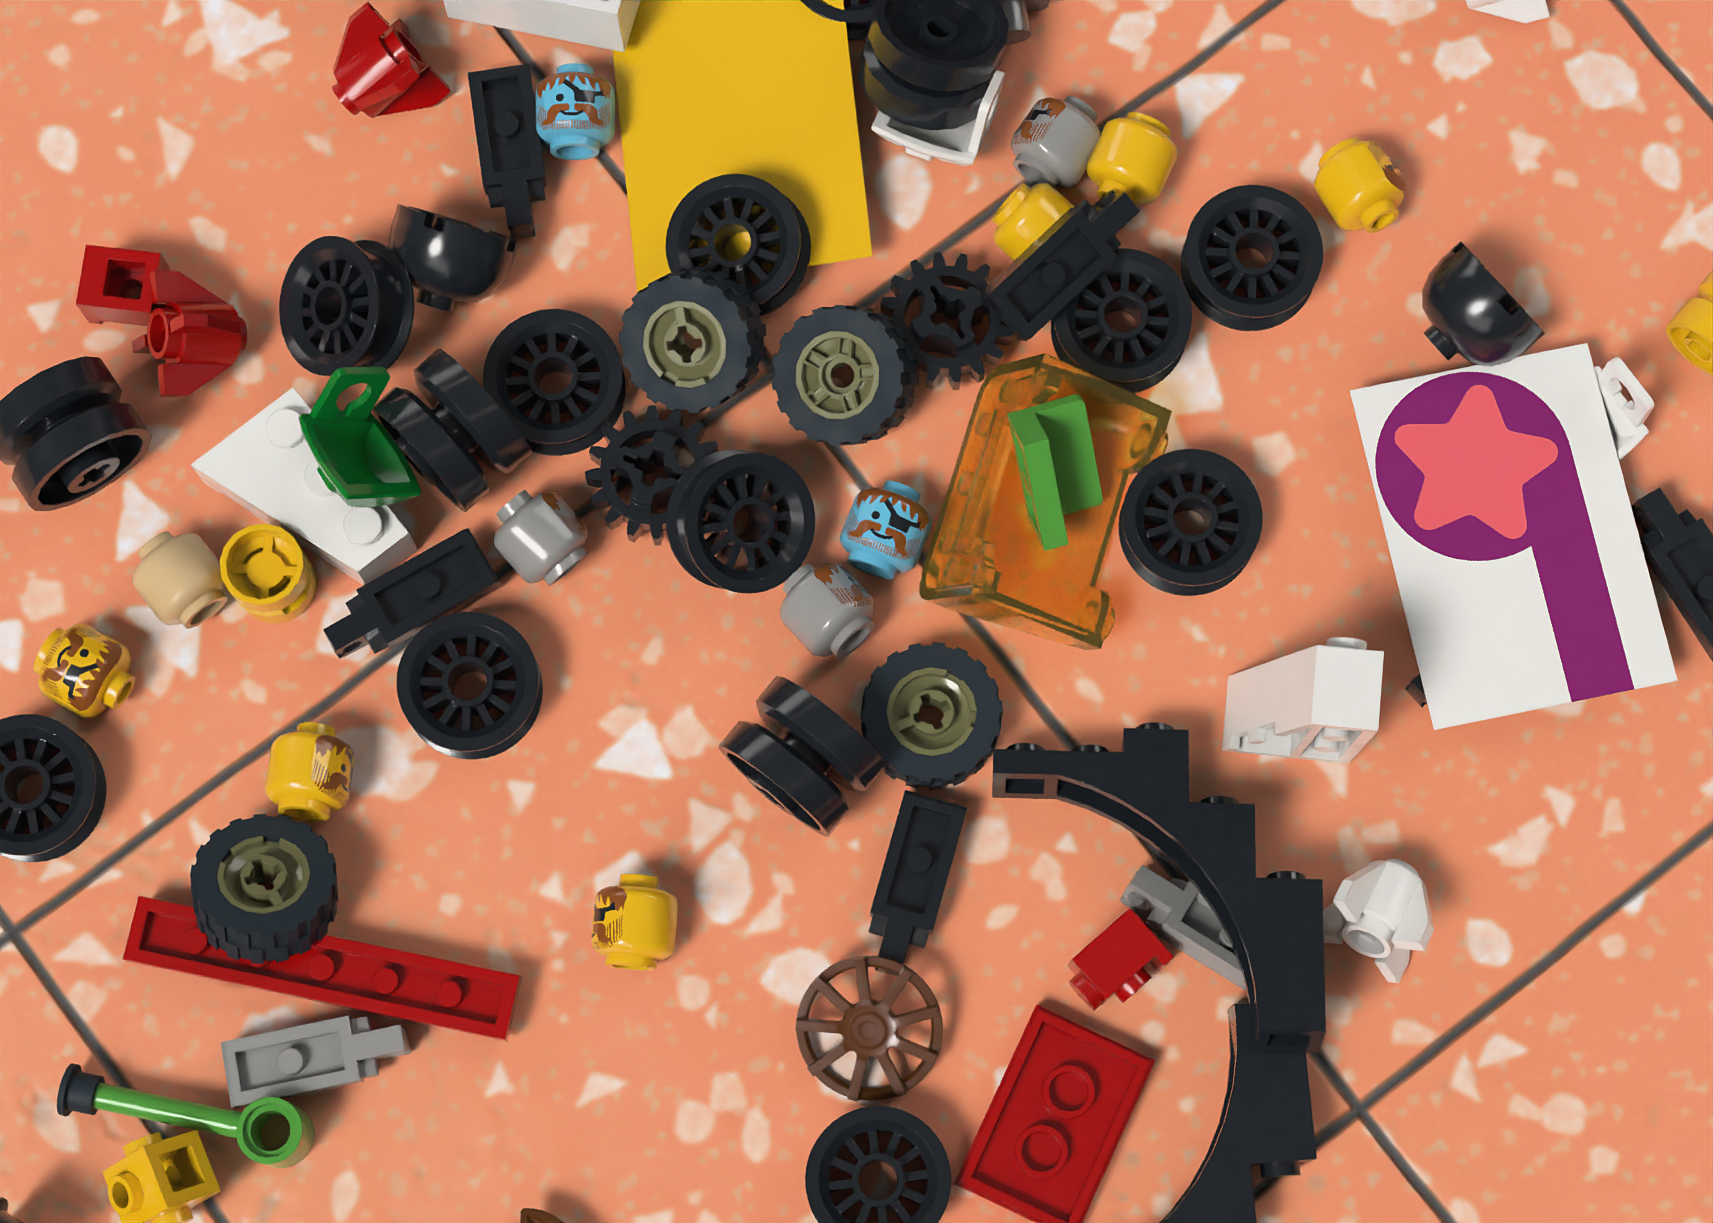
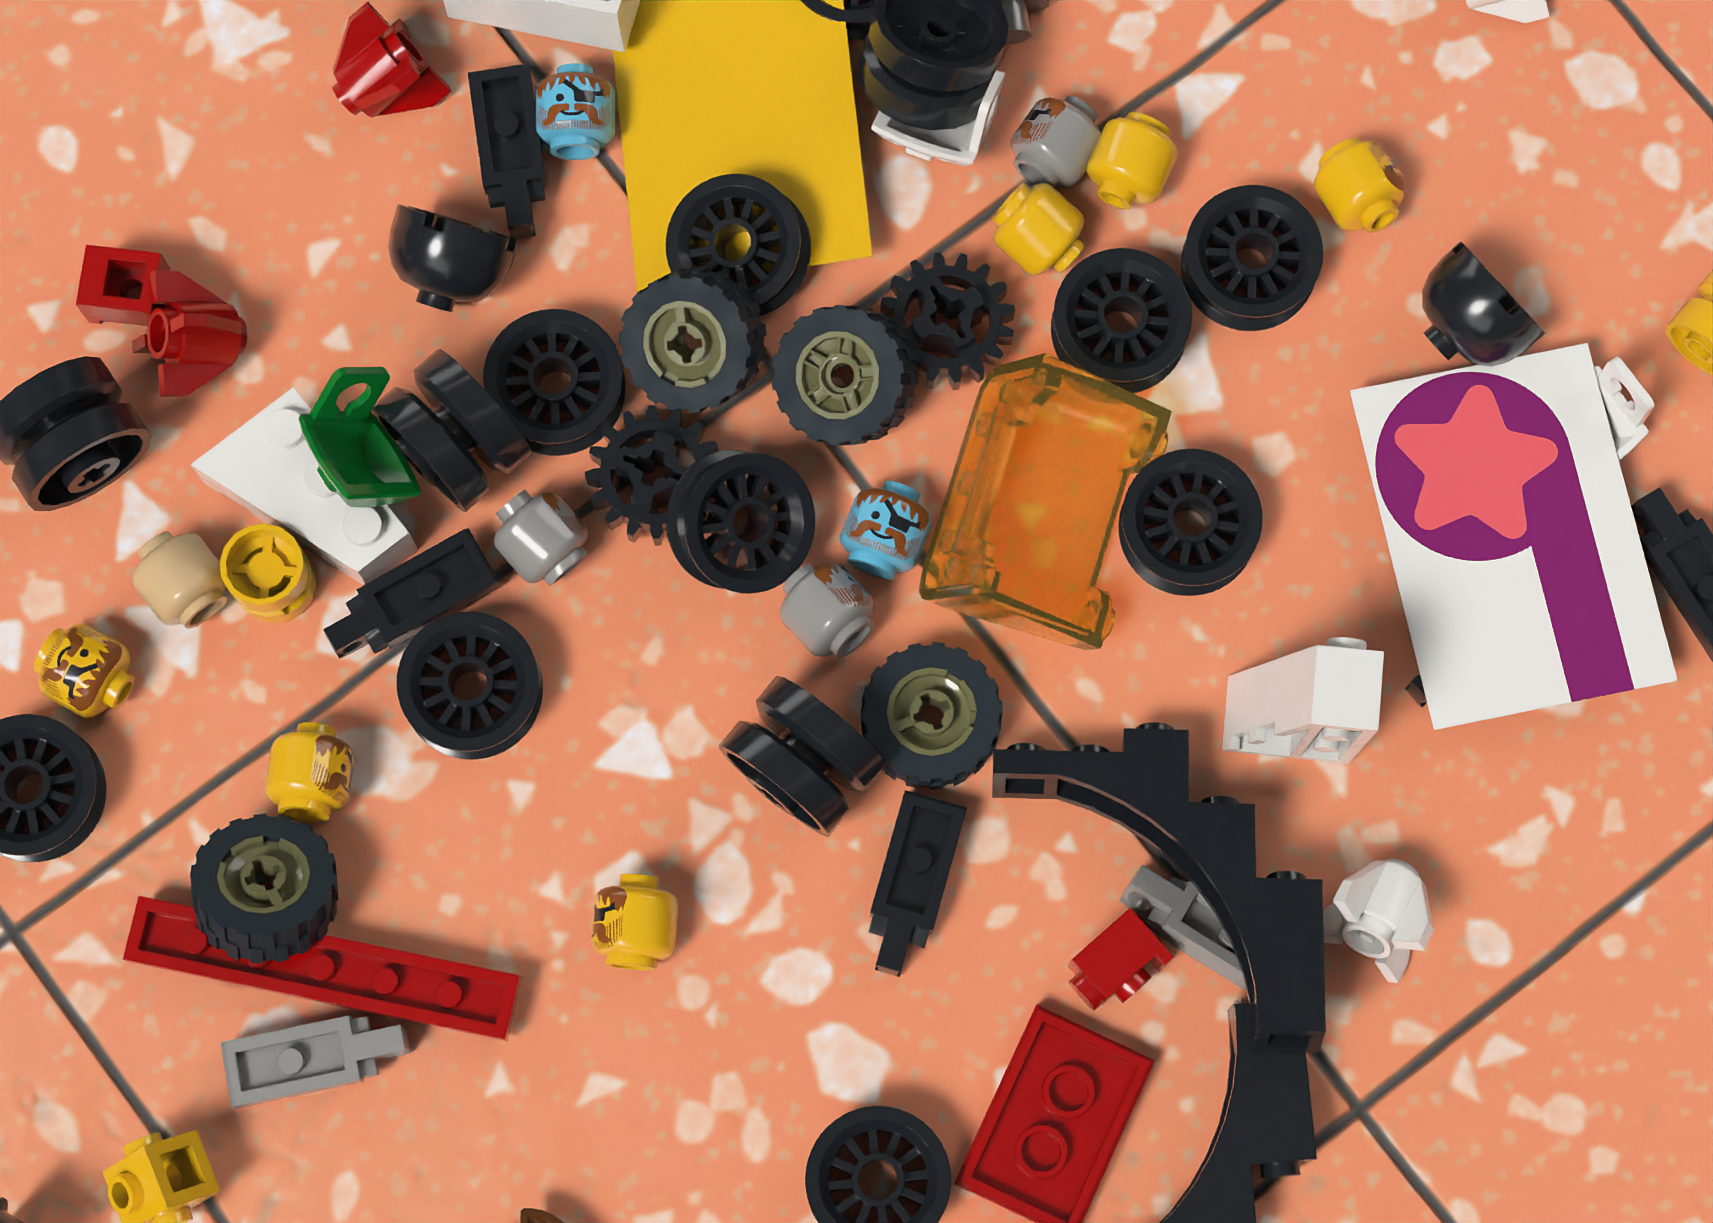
(89, 1093): bright green piece -> none
(346, 305): black wheel -> none
(869, 1029): reddish brown wheel -> none
(1055, 465): bright green panel -> none
(1059, 264): black hinge -> none

